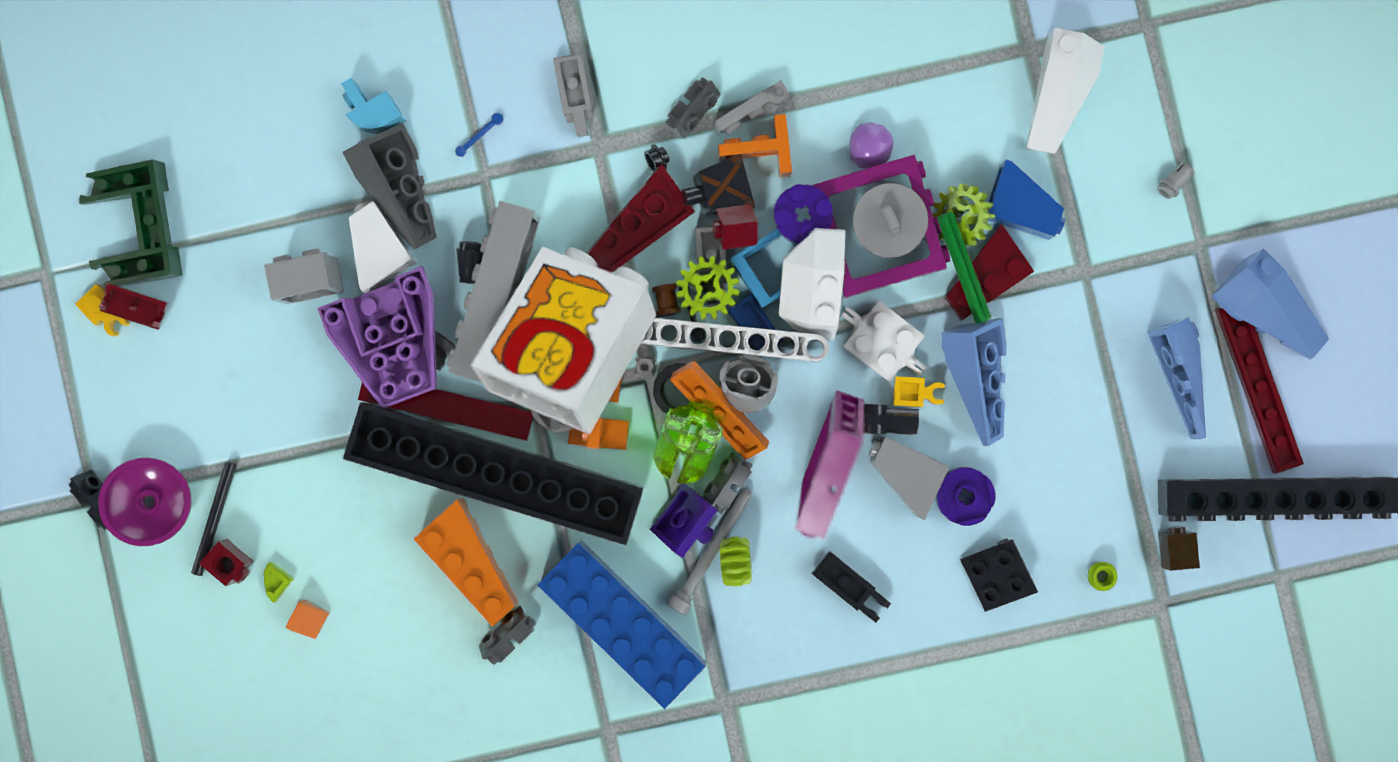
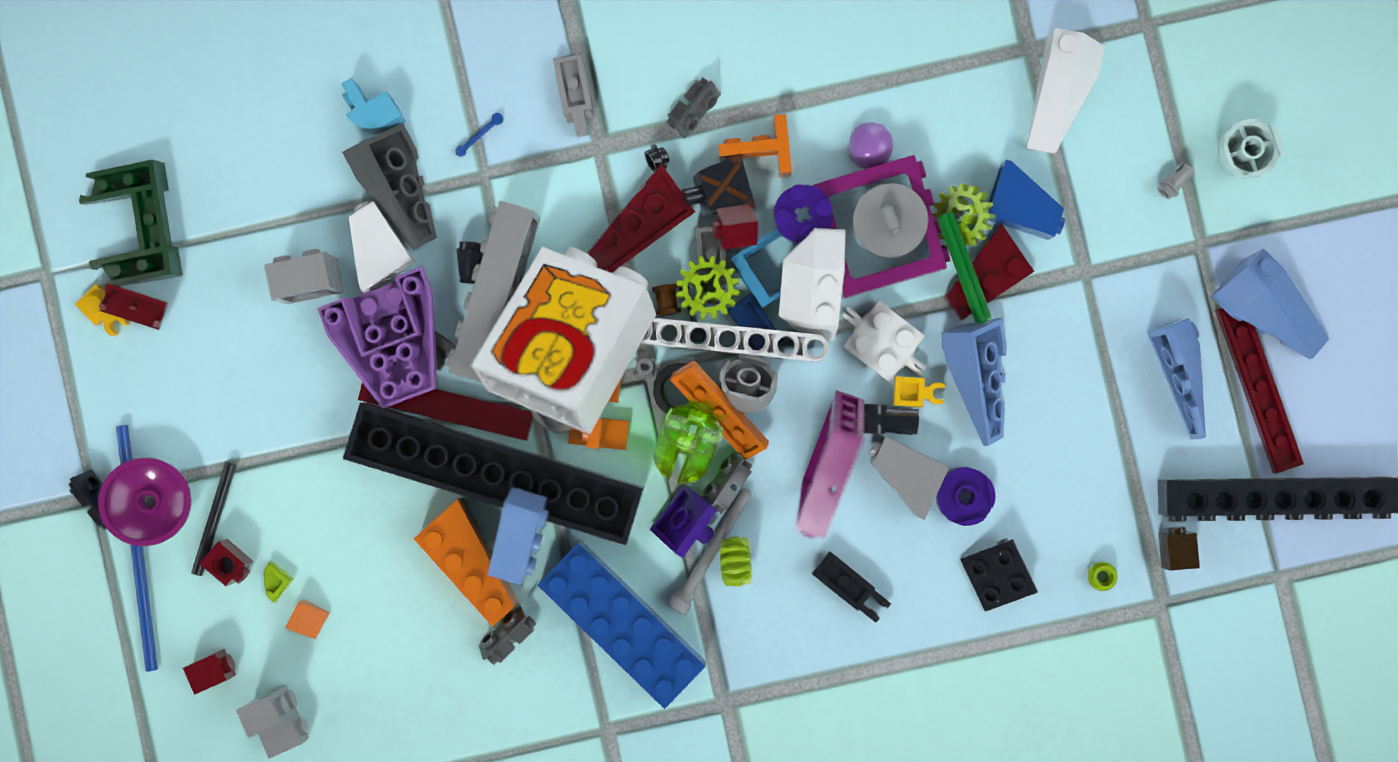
(139, 571): none -> blue piece
(210, 671): none -> dark red brick
(275, 721): none -> light grey brick
(518, 536): none -> medium blue wedge
(753, 107): light grey hinge -> none
(1249, 148): none -> light aqua cylinder

